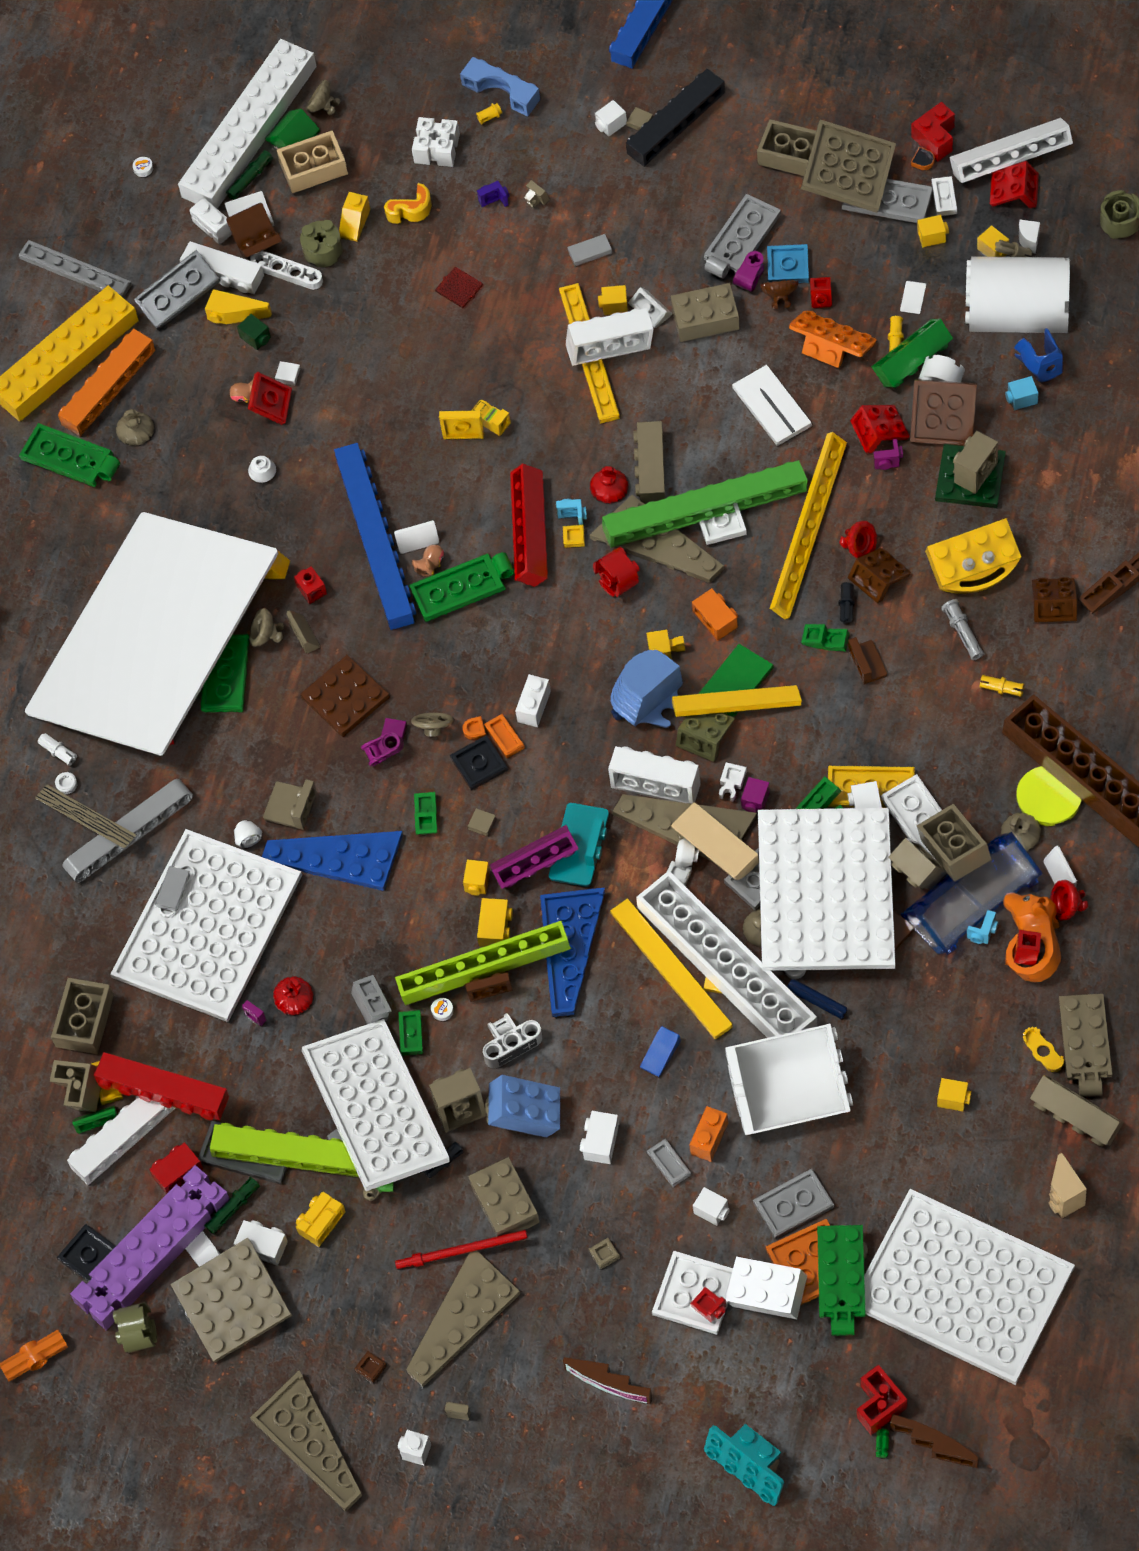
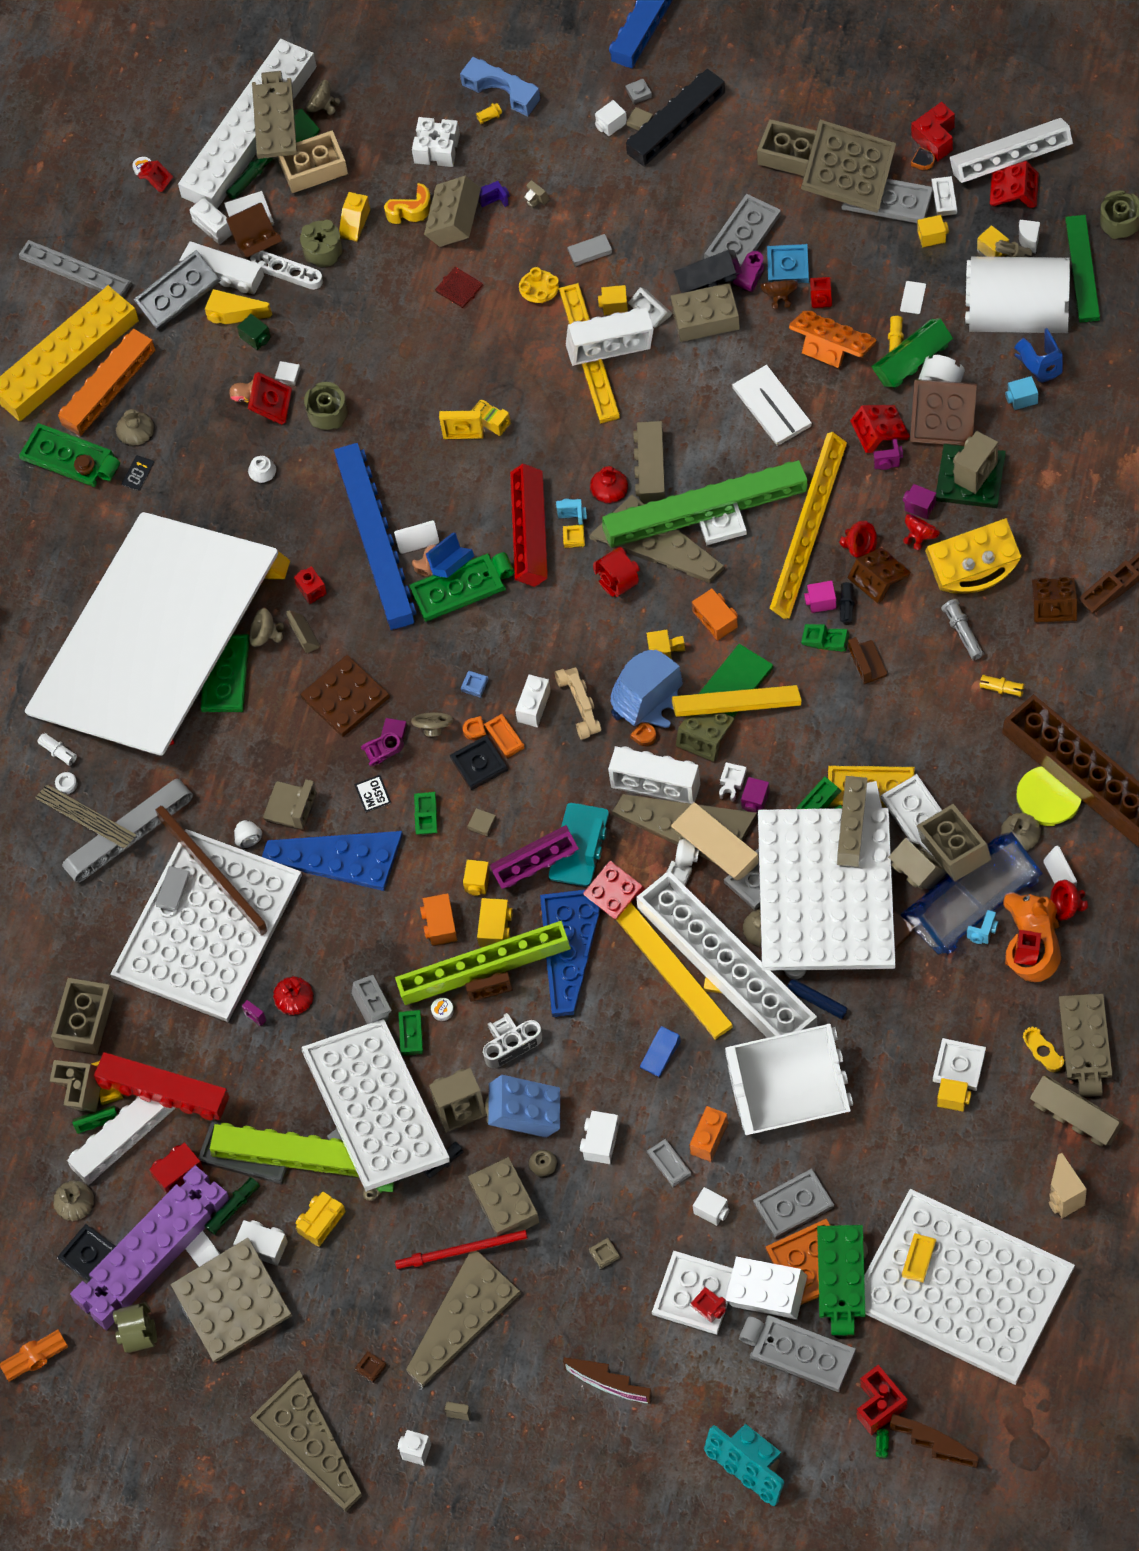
(78, 1205): none -> dark tan hair
(84, 464): none -> reddish brown plate
(137, 472): none -> black sticker
(155, 174): none -> red bracket
(211, 870): none -> reddish brown tile
(274, 116): none -> dark tan hinge
(326, 406): none -> olive brick
(372, 793): none -> sticker
(439, 919): none -> orange brick
(448, 556): none -> blue panel
(452, 211): none -> dark tan brick
(474, 684): none -> medium blue tile
(538, 286): none -> yellow dish
(542, 1169): none -> dark tan plate
(585, 704): none -> tan plate
(613, 890): none -> bracket
(638, 91): none -> light grey plate
(644, 734): none -> orange tile
(709, 272): none -> black brick
(798, 1351): none -> light grey hinge
(820, 597): none -> dark pink brick
(852, 821): none -> dark tan brick
(918, 1257): none -> yellow tile
(919, 501): none -> magenta brick
(919, 530): none -> red hair
(959, 1062): none -> white plate
(1082, 268): none -> green tile

